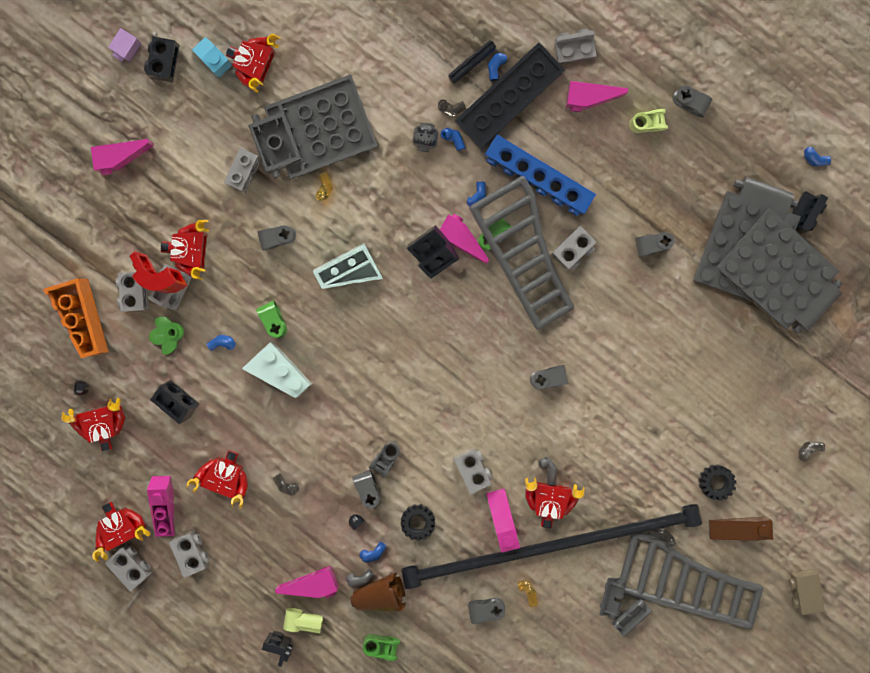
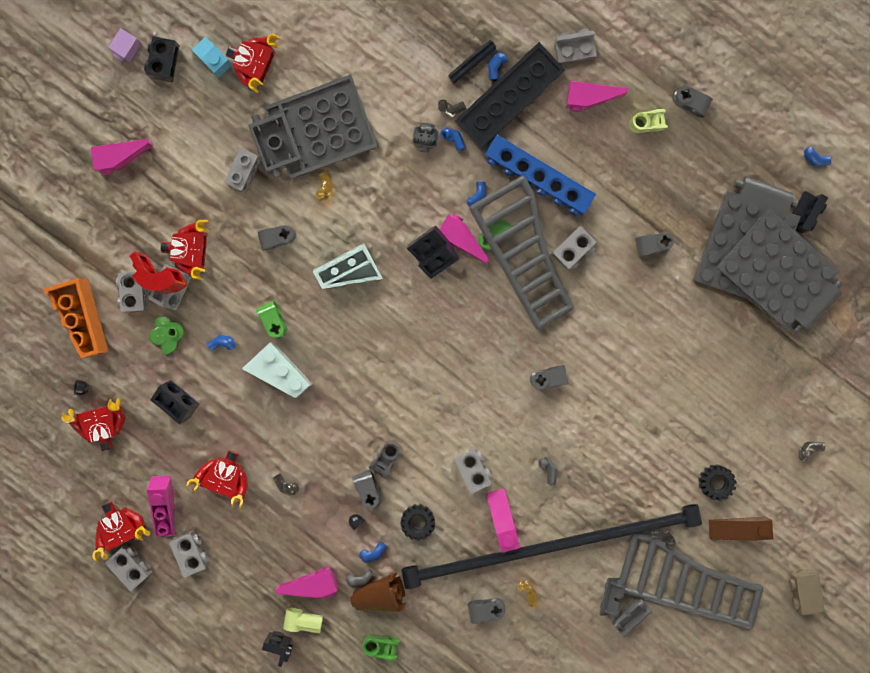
(551, 500): red torso -> none

